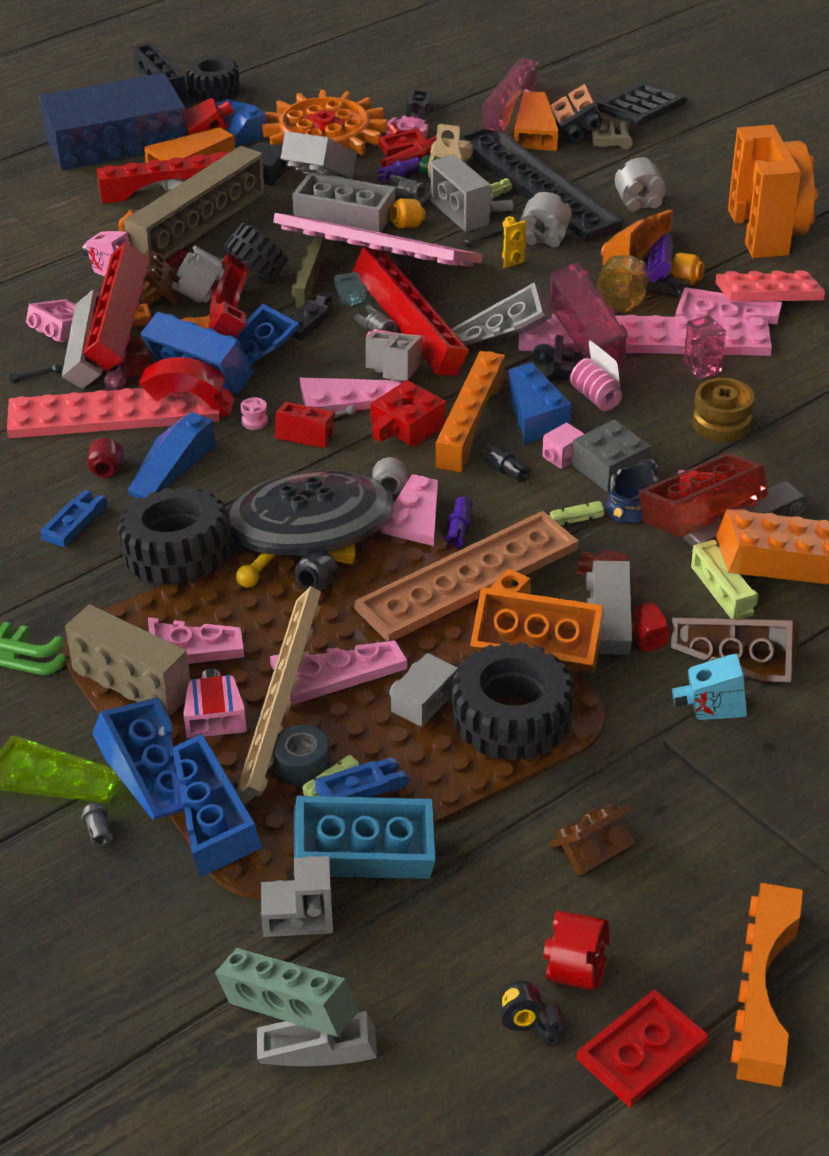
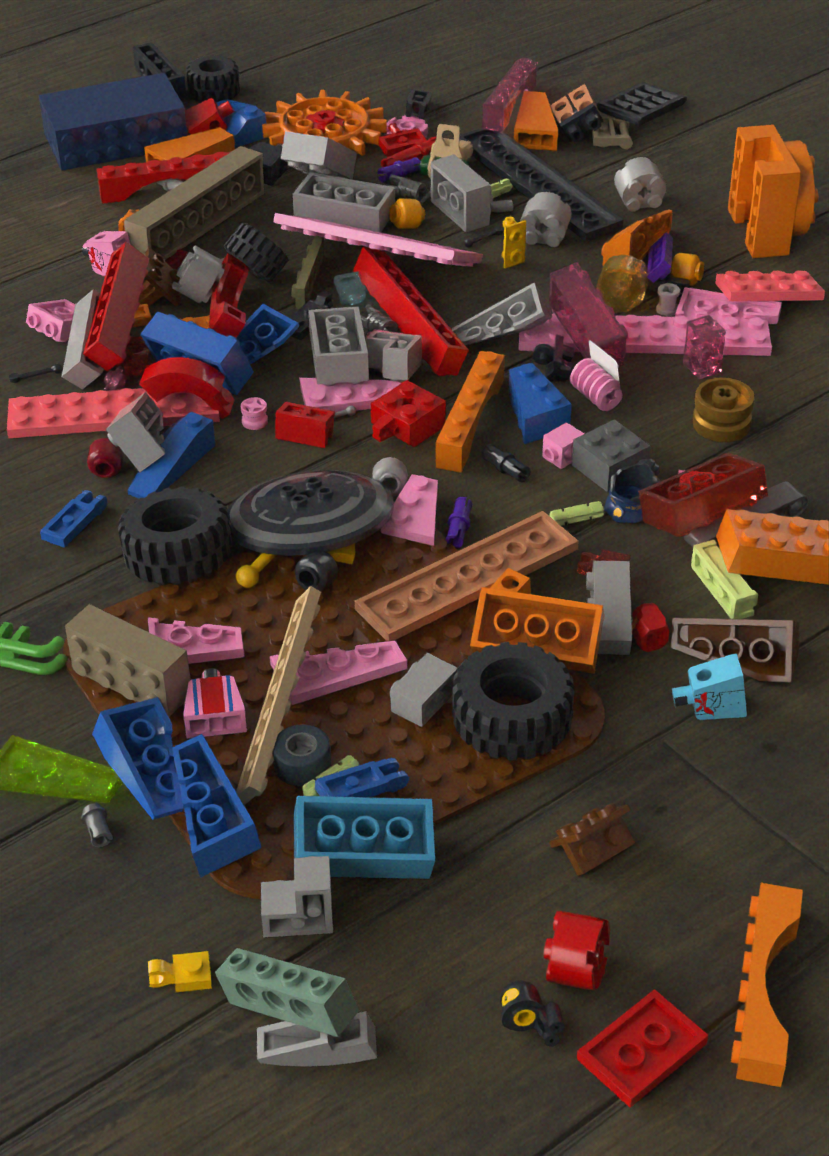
(138, 430): none -> light grey wedge
(187, 972): none -> yellow plate
(338, 346): none -> light grey brick
(667, 301): none -> light grey bush

